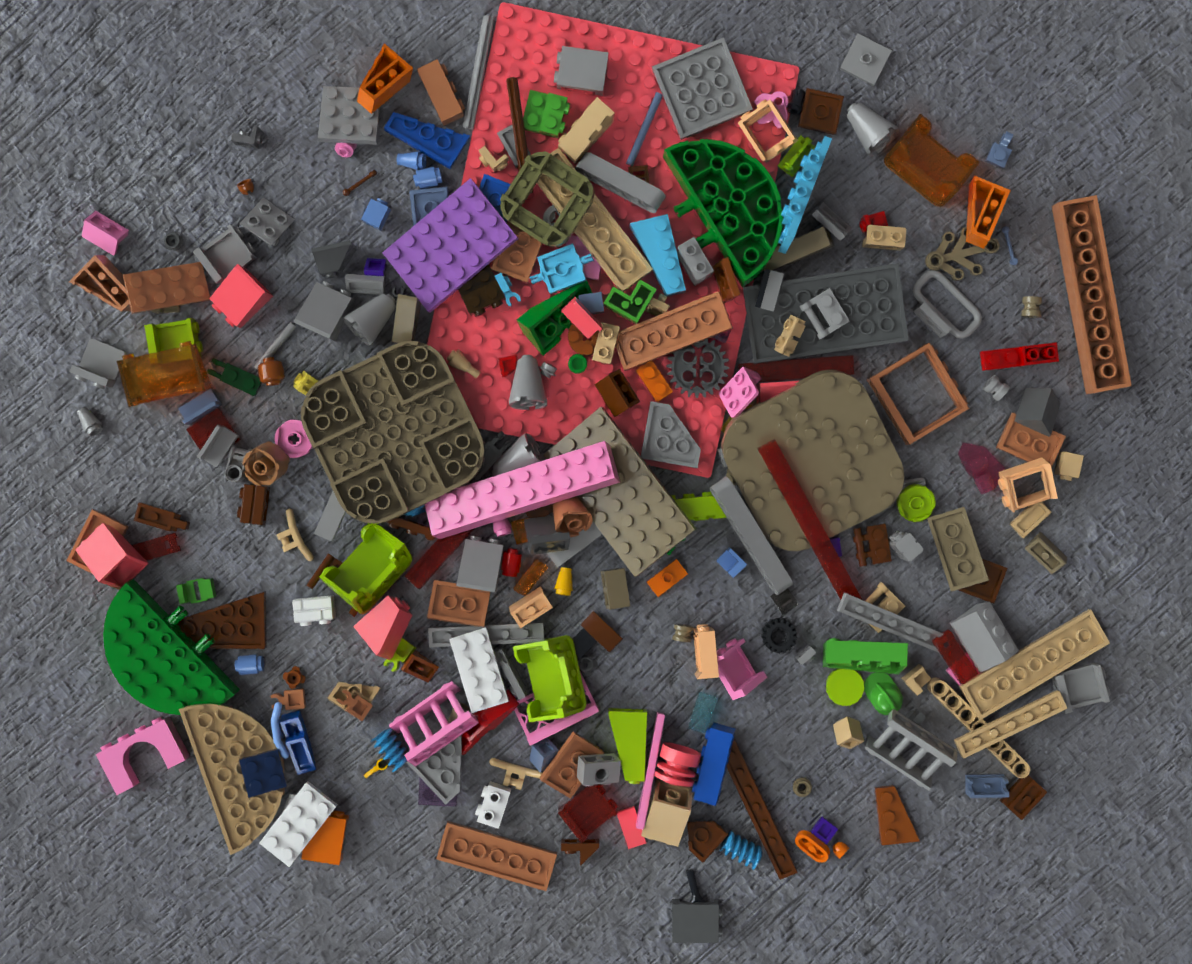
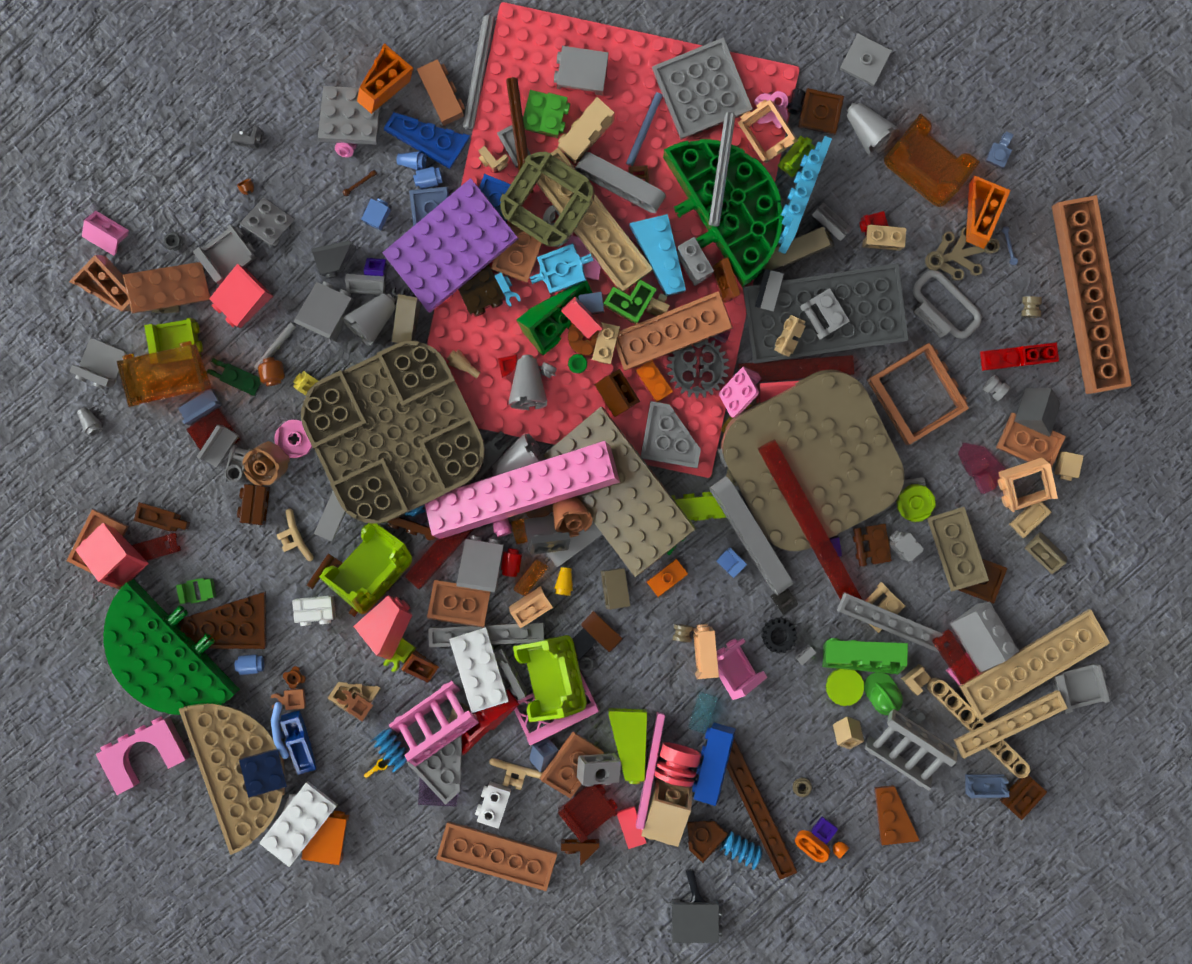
(722, 167): none -> light grey axle

